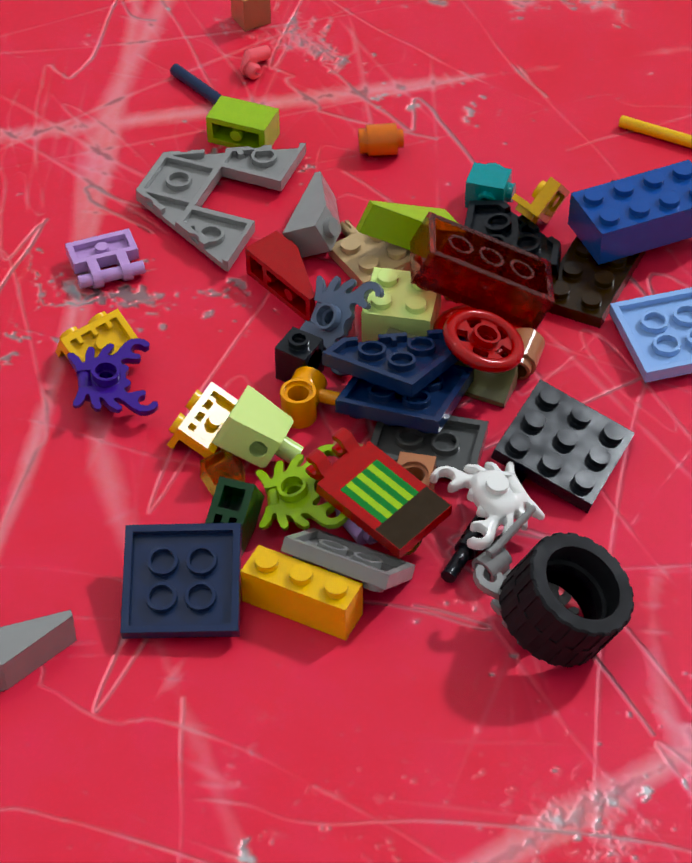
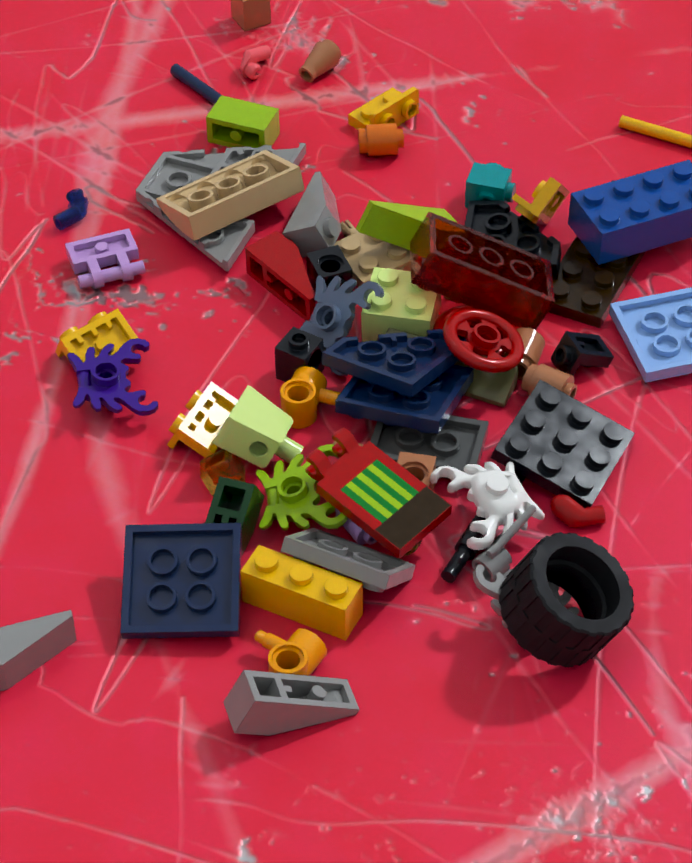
(76, 209): none -> clear blue arm
(231, 194): none -> tan slope
(286, 702): none -> slope
(295, 656): none -> light orange piece
(321, 59): none -> nougat cone
(328, 264): none -> black brick
(387, 108): none -> yellow bracket
(550, 375): none -> nougat brick
(574, 514): none -> red arm
(580, 349): none -> black bracket

